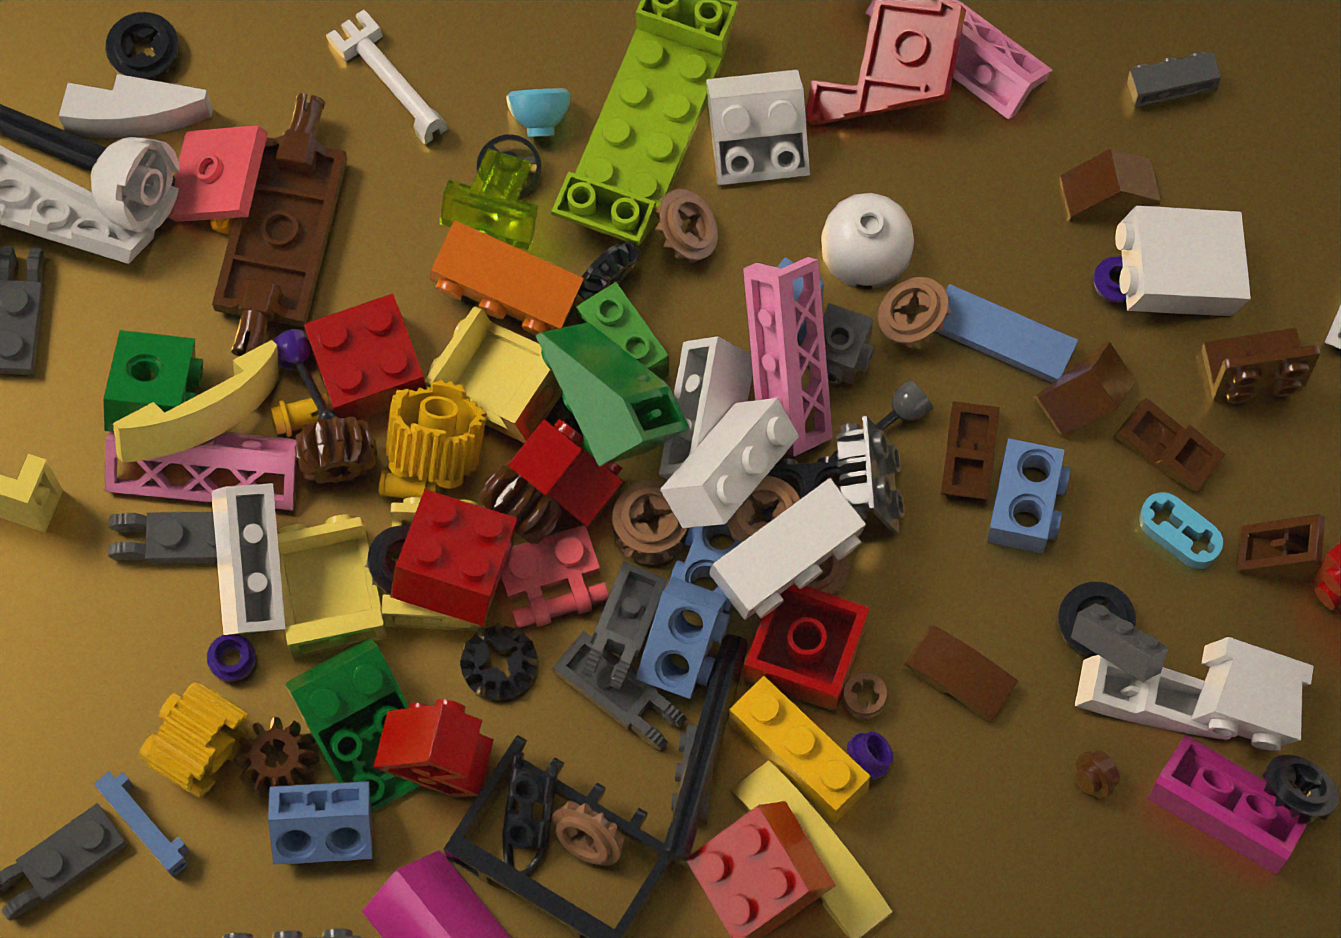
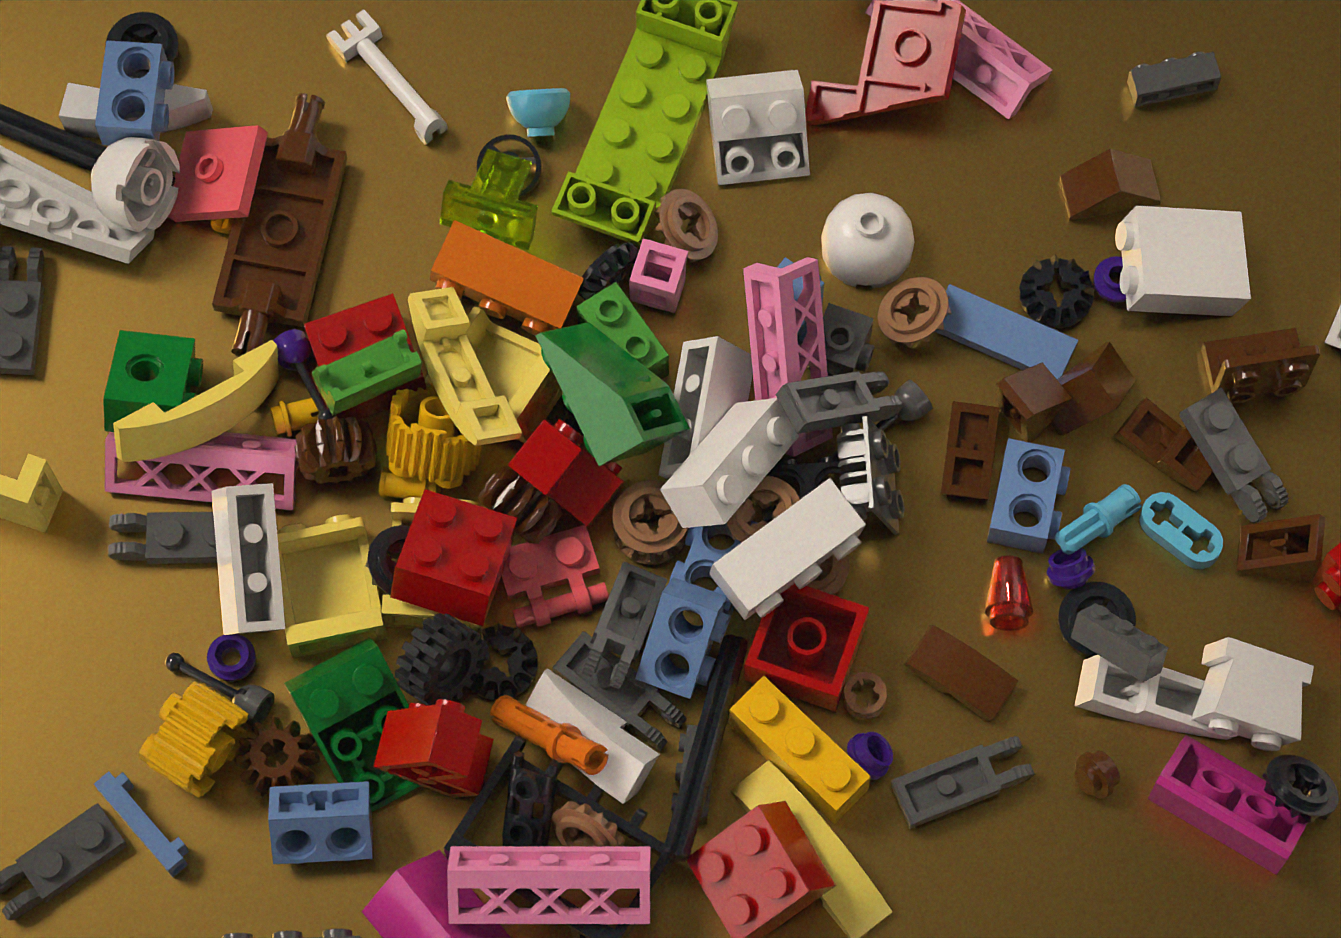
(122, 94): none -> medium blue brick
(251, 698): none -> hinge
(367, 373): none -> bright green hinge
(439, 660): none -> black tyre
(455, 370): none -> light yellow slope
(545, 868): none -> bright pink fence
(561, 741): none -> orange pin
(628, 757): none -> white slope
(658, 275): none -> bright pink brick
(837, 401): none -> dark grey hinge
(957, 782): none -> dark grey hinge
(1008, 595): none -> clear red cone
(1031, 400): none -> reddish brown slope
(1041, 304): none -> black gear
(1070, 569): none -> dark purple plate
(1099, 519): none -> medium azure axle
(1234, 455): none -> dark grey hinge

